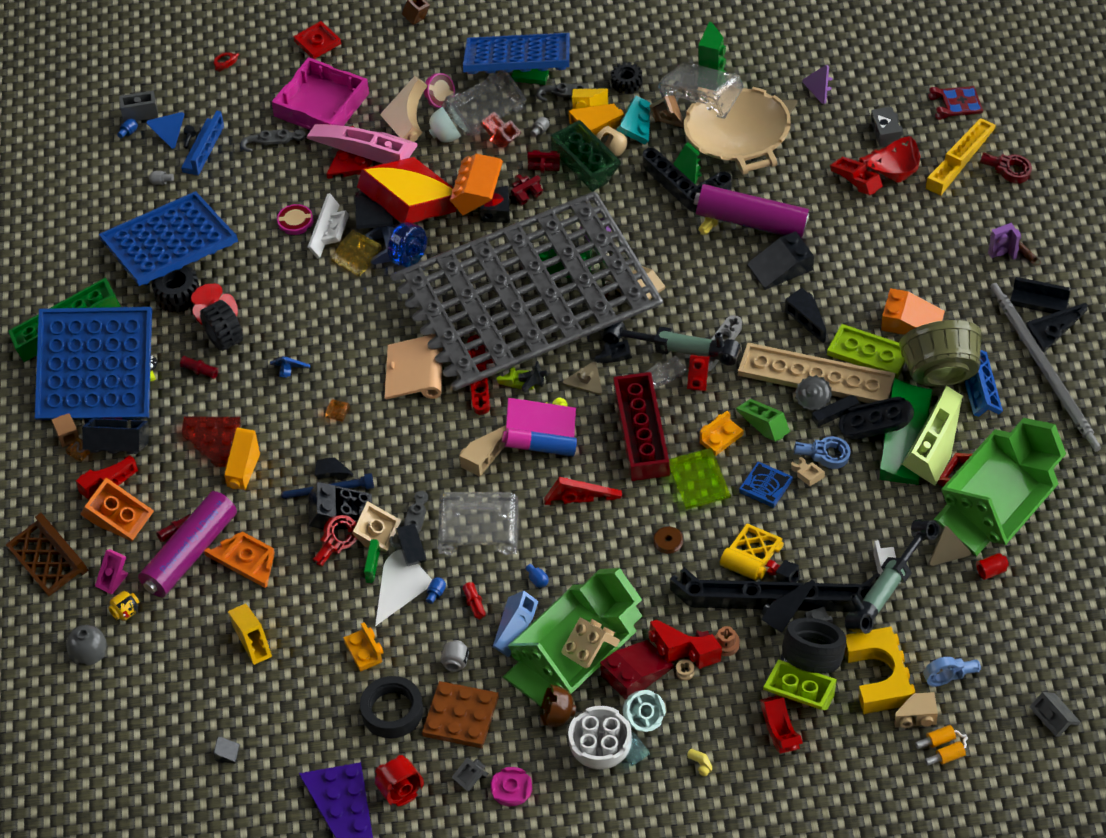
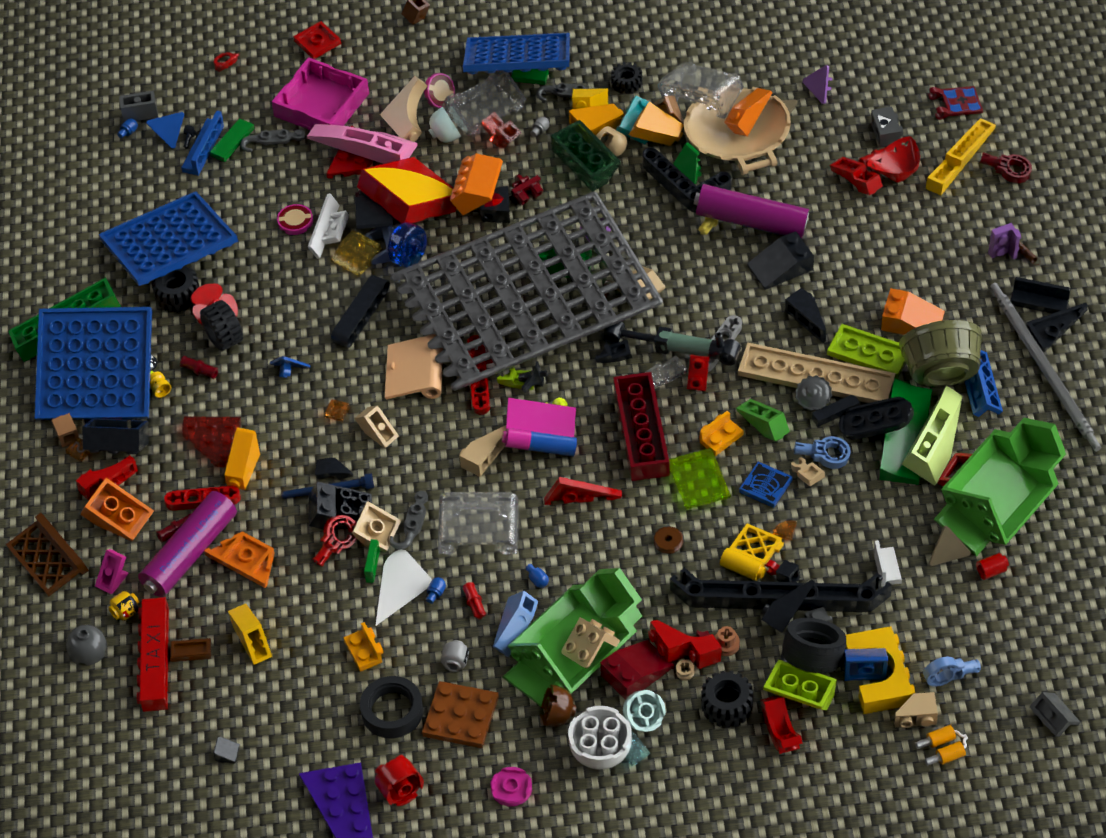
(154, 654): none -> red brick
(159, 385): none -> yellow wheel
(160, 177): light grey cylinder -> none
(190, 650): none -> reddish brown tile
(201, 493): none -> red beam
(231, 140): none -> green tile
(360, 311): none -> black beam
(376, 426): none -> tan slope
(411, 545): black tile -> none
(469, 773): dark grey bracket -> none
(543, 161): dark red hips -> none
(585, 379): dark tan piece -> none
(656, 126): none -> light orange slope
(702, 759): light yellow arm -> none
(712, 49): green slope -> none
(730, 685): none -> black tyre
(746, 112): none -> orange slope
(785, 529): none -> clear orange tile
(865, 664): none -> blue slope
(894, 571): black piece -> none

